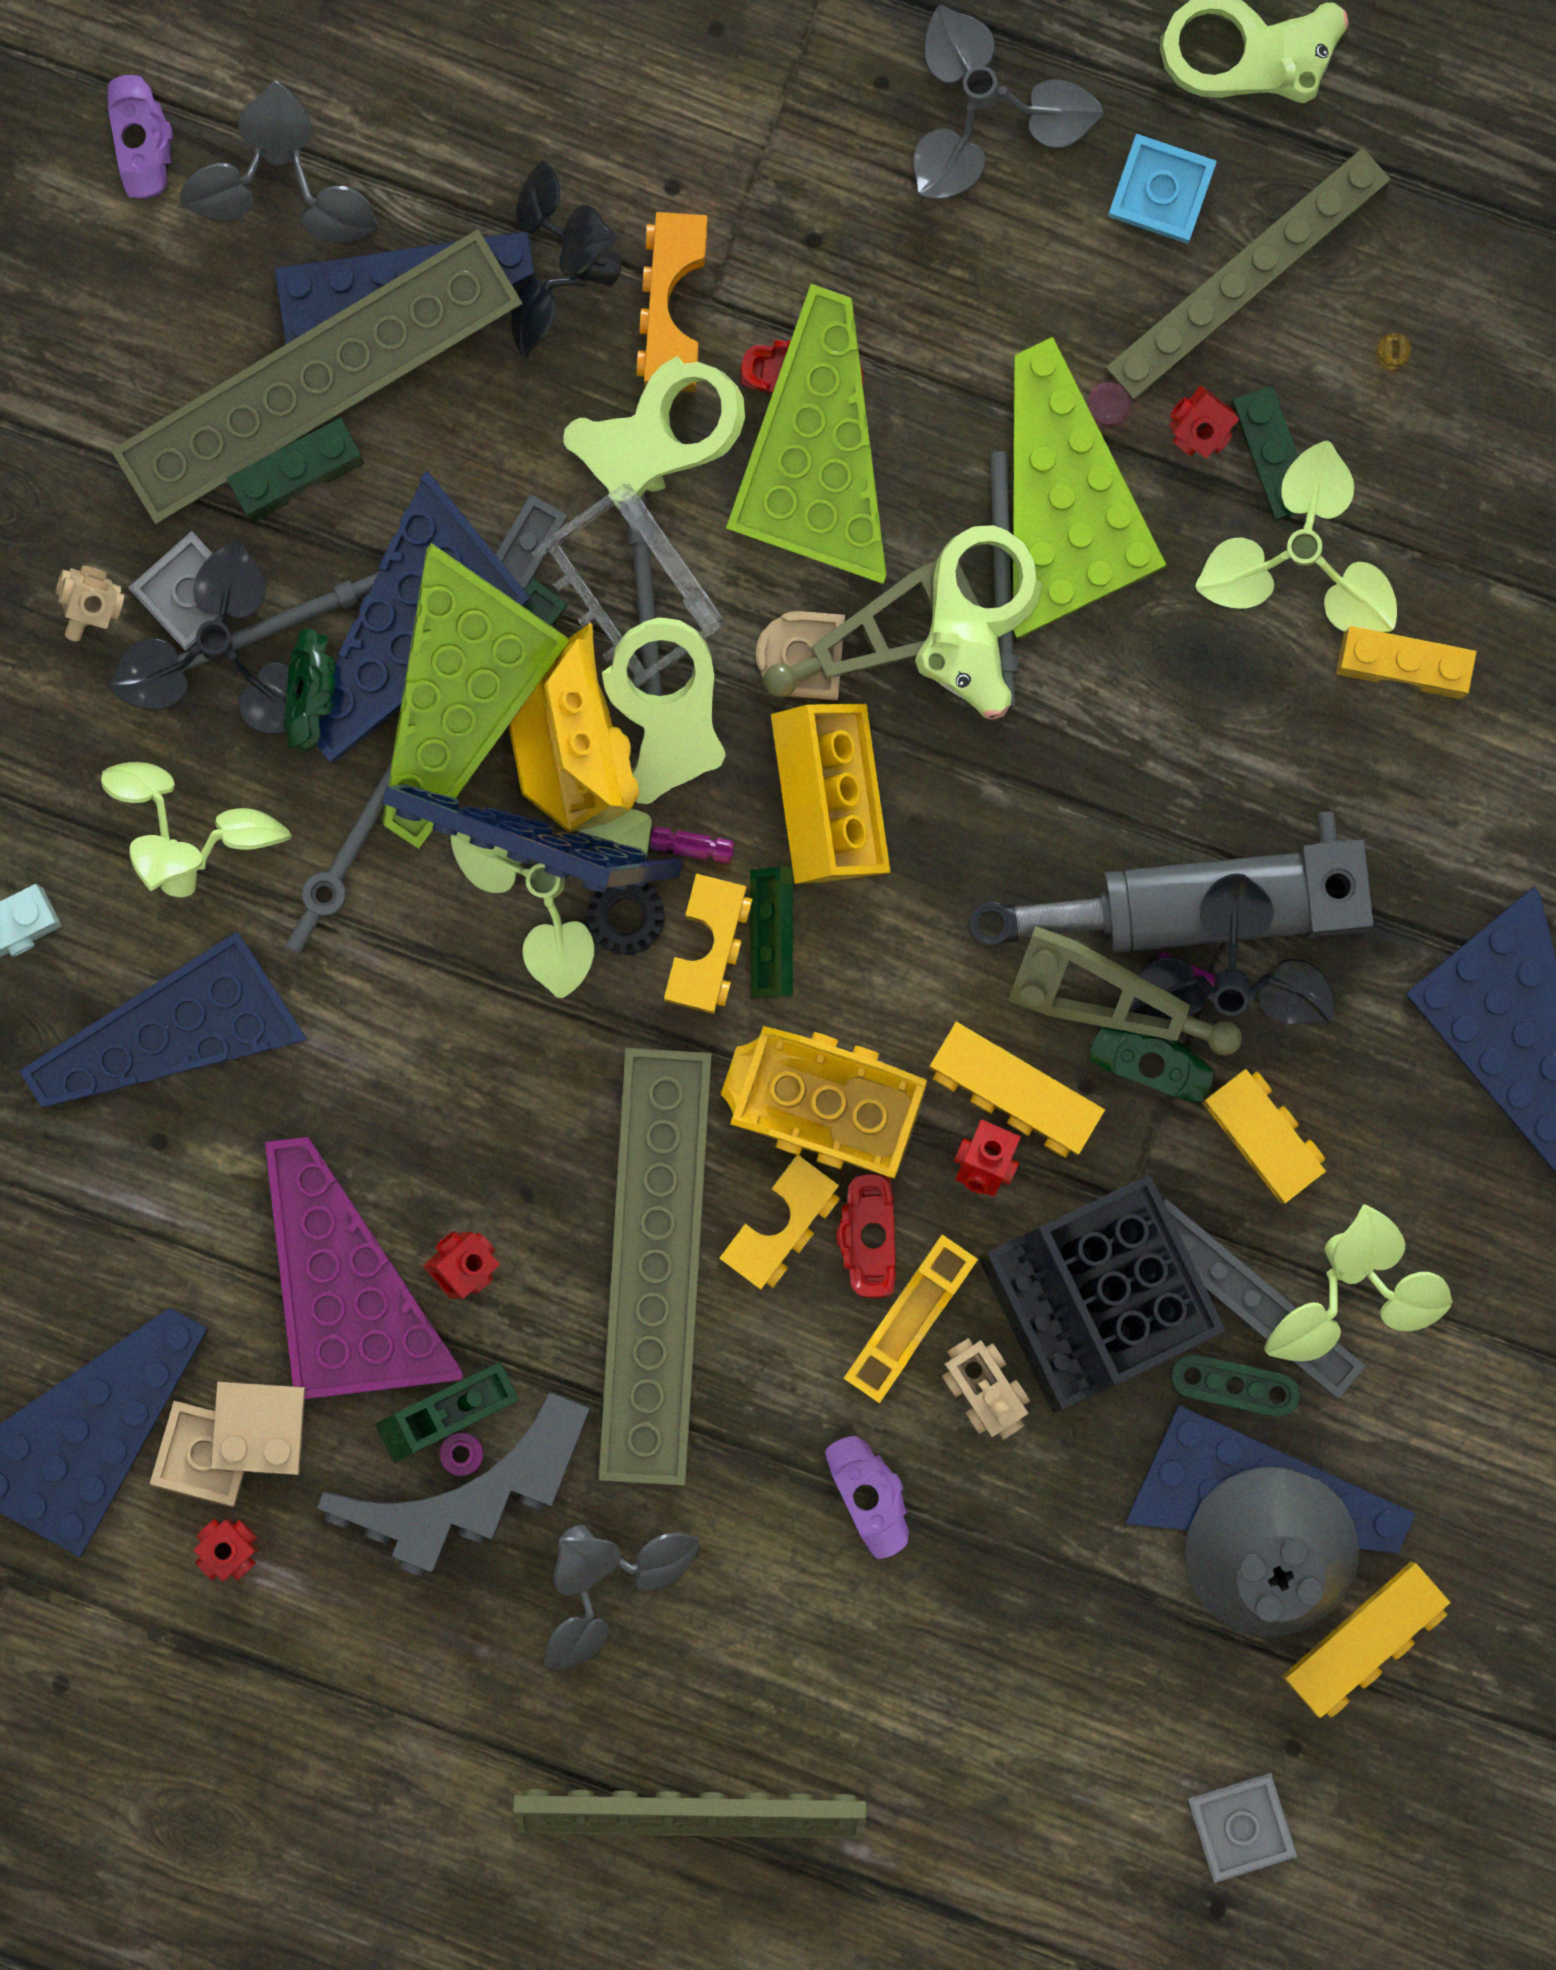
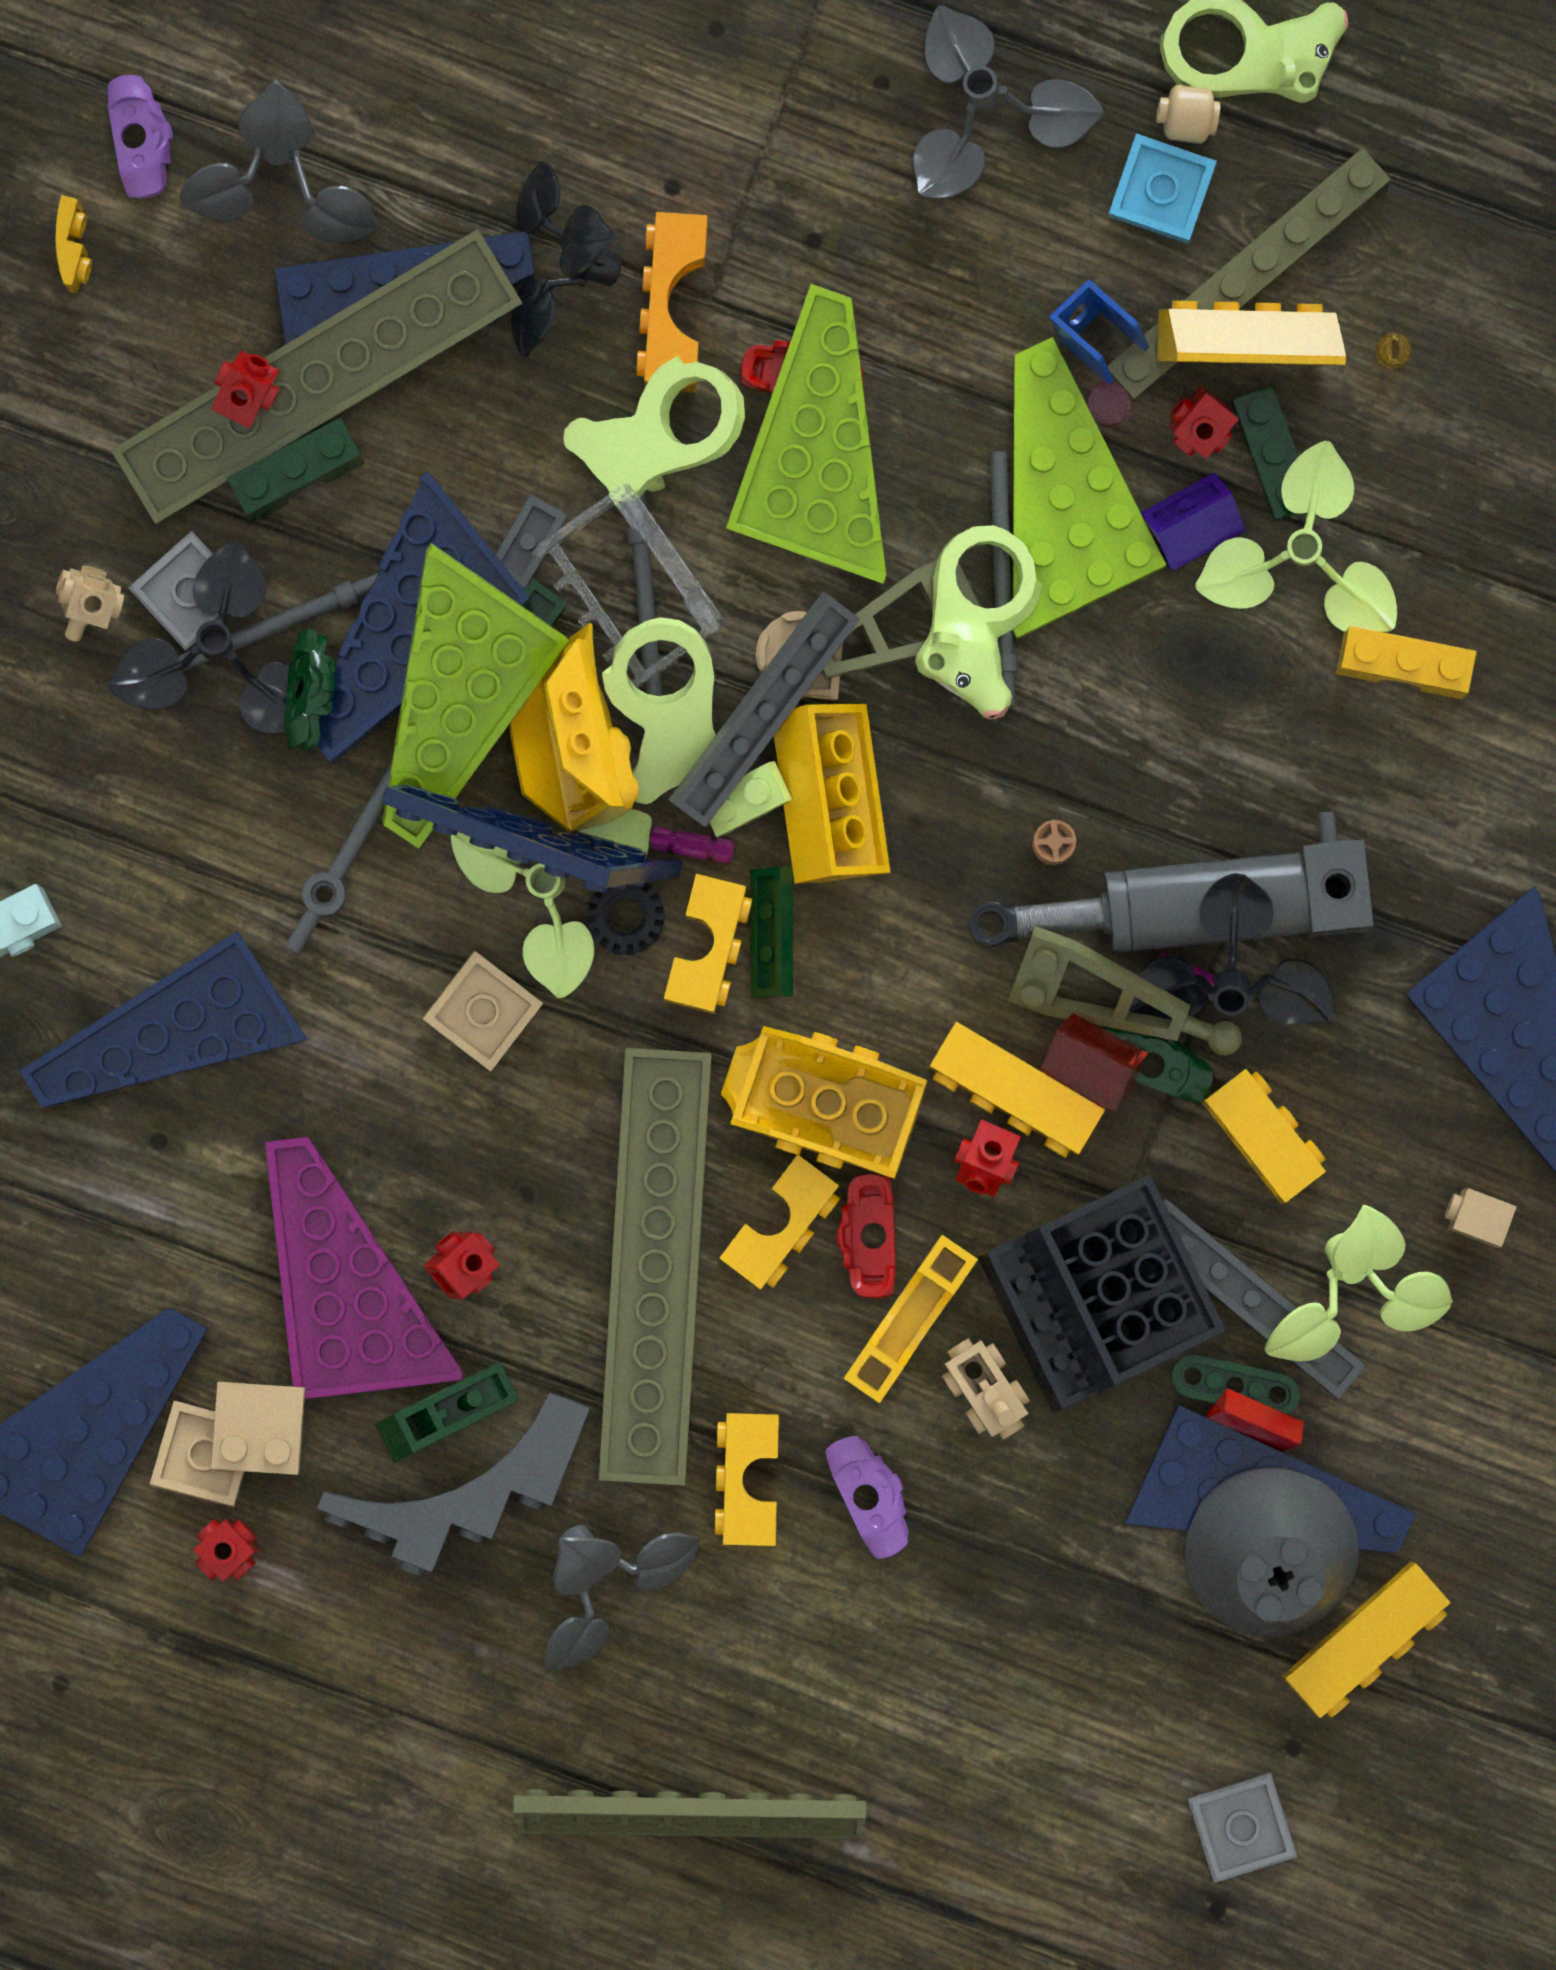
(72, 256): none -> yellow slope
(173, 862): yellowish green plant -> none
(245, 388): none -> red brick
(475, 1454): magenta plate -> none
(482, 1010): none -> tan plate
(744, 1517): none -> yellow arch
(753, 797): none -> yellowish green plate
(764, 709): none -> dark grey plate
(1060, 834): none -> medium nougat wheel
(1093, 1062): none -> clear red brick
(1095, 303): none -> blue piece
(1188, 114): none -> tan head
(1194, 521): none -> dark purple panel
(1249, 336): none -> slope
(1257, 1421): none -> red slope
(1479, 1217): none -> tan brick

